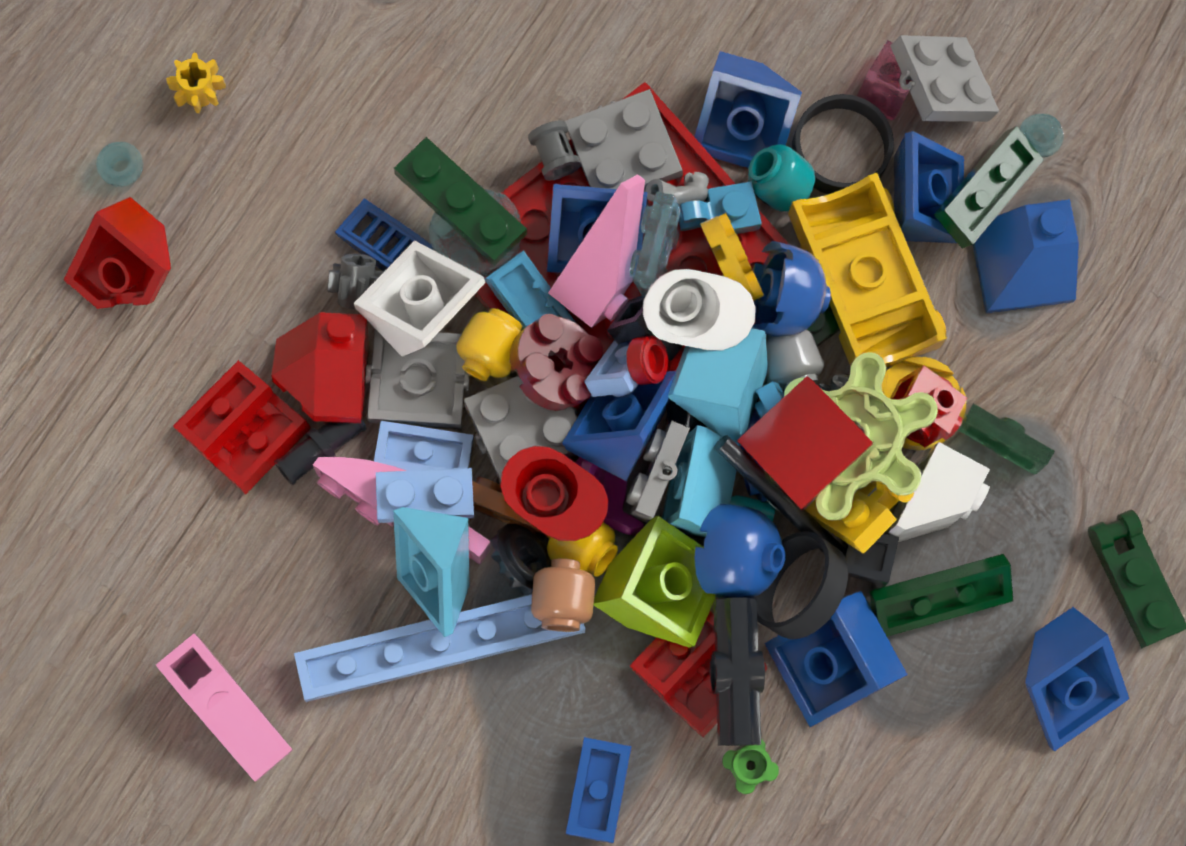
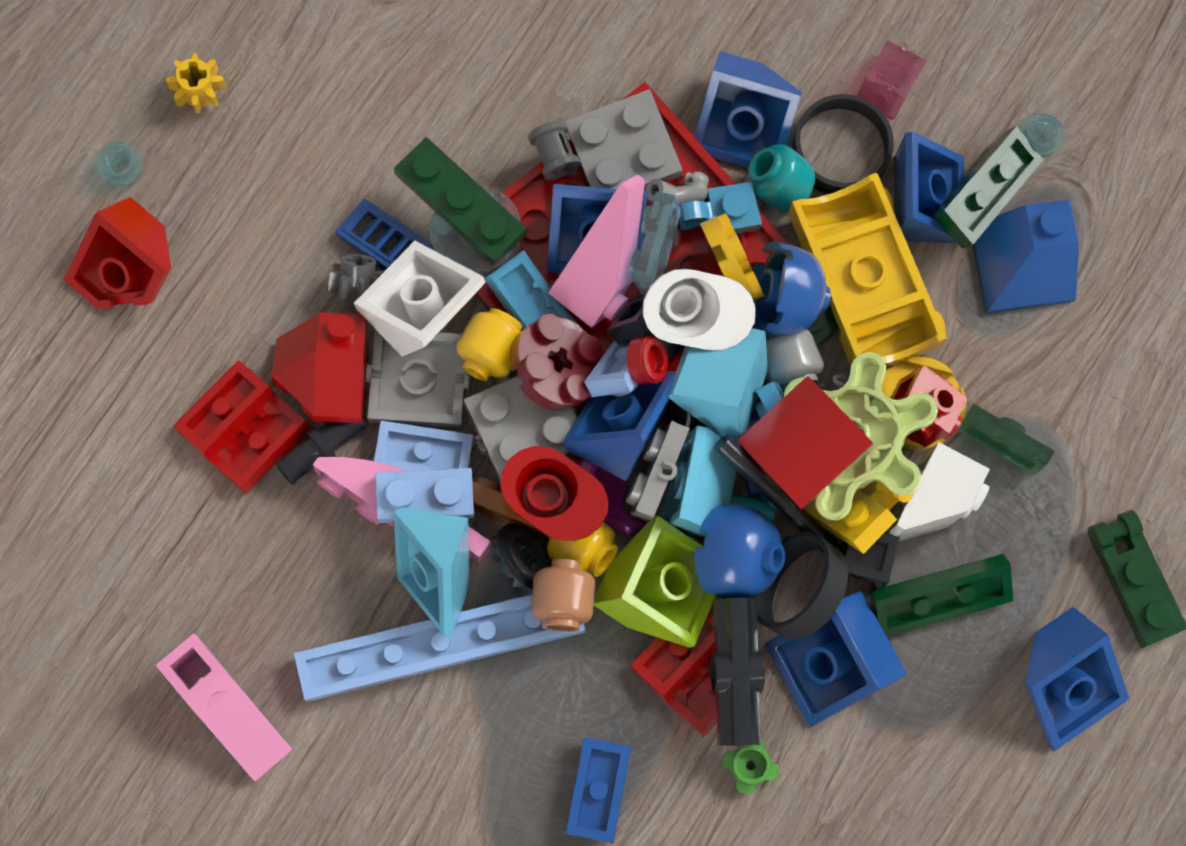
(944, 78): light grey plate -> none

